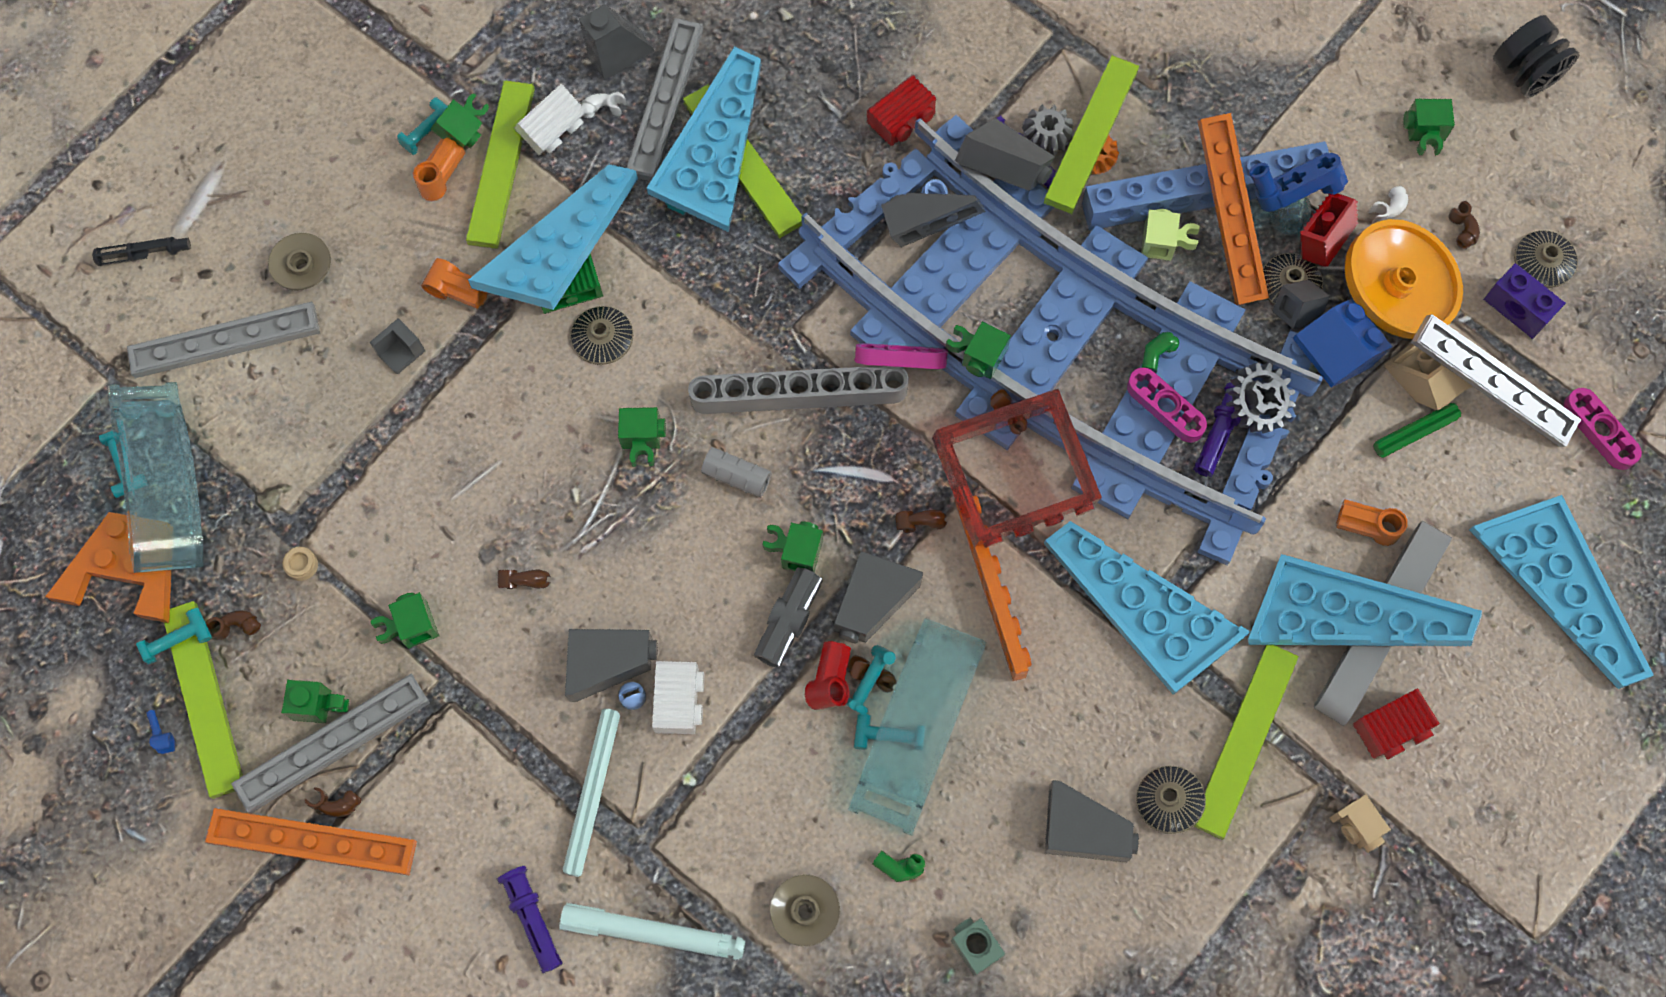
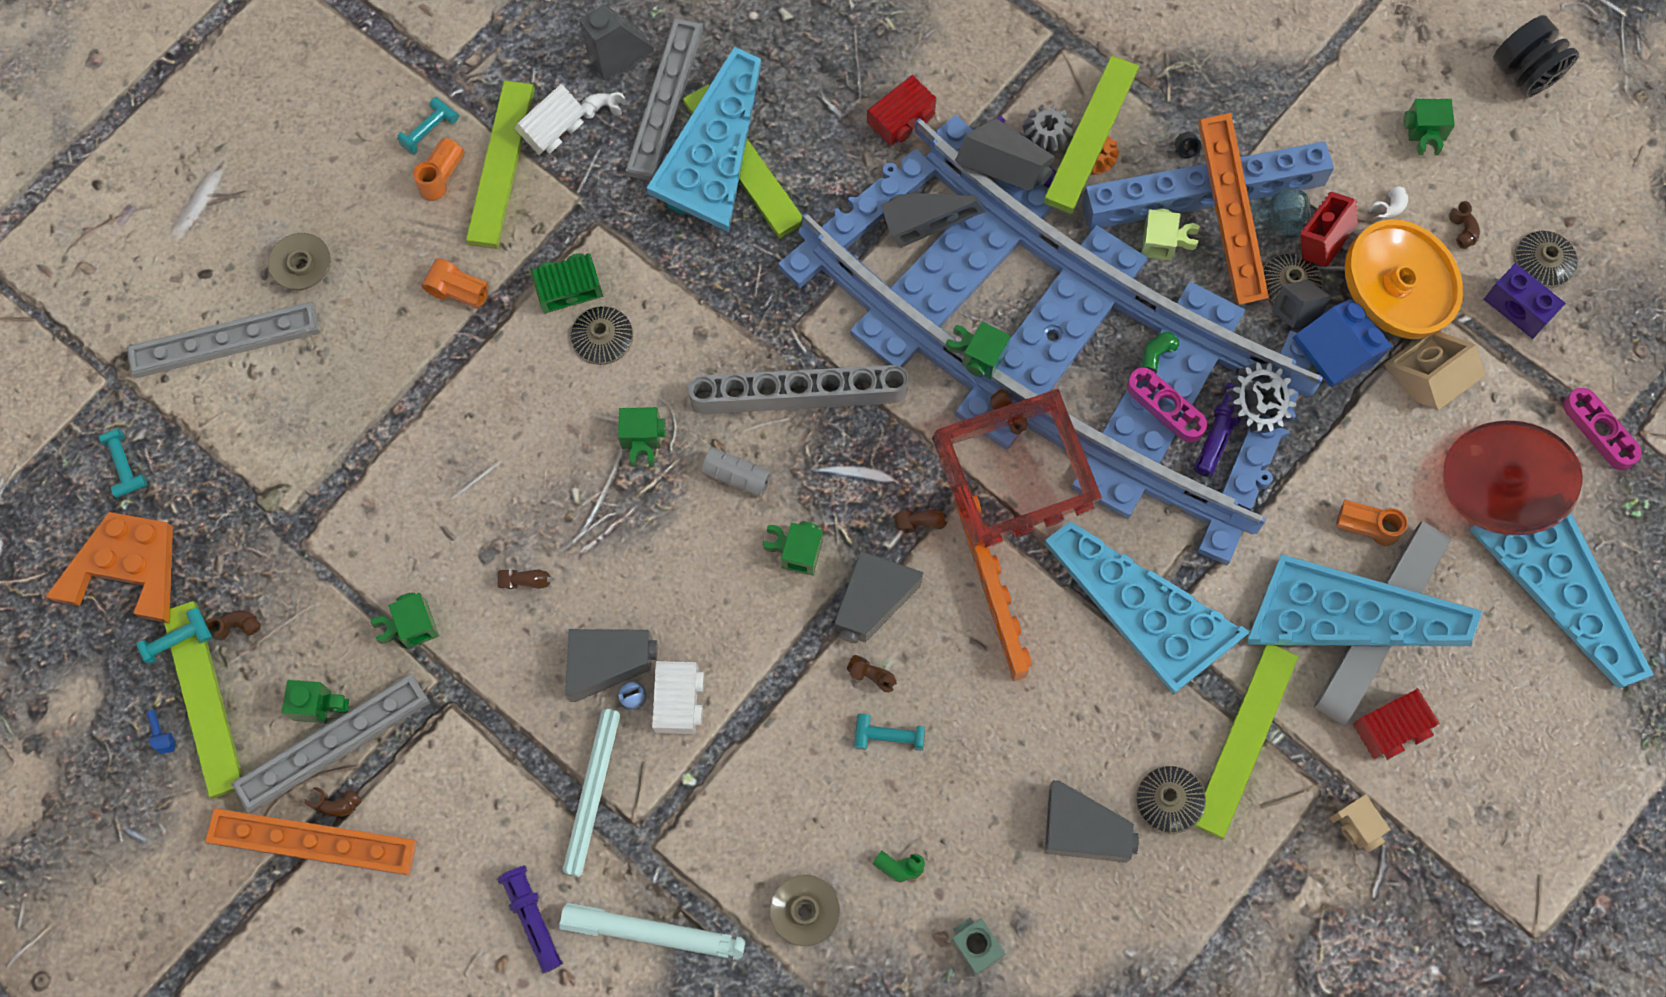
(140, 250): black piece -> none
(157, 478): clear light blue windscreen -> none
(300, 563): tan tile -> none
(397, 346): dark grey panel -> none
(460, 122): green brick -> none
(553, 251): medium azure wing -> none
(788, 617): dark grey piece -> none
(830, 686): red piece -> none
(881, 657): teal piece -> none
(901, 356): dark pink beam -> none
(918, 723): clear light blue windscreen -> none
(934, 187): light blue hinge -> none
(1193, 142): none -> black hinge
(1319, 173): blue beam -> none
(1417, 430): green axle -> none
(1495, 380): tile -> none
(1512, 477): none -> clear red dish

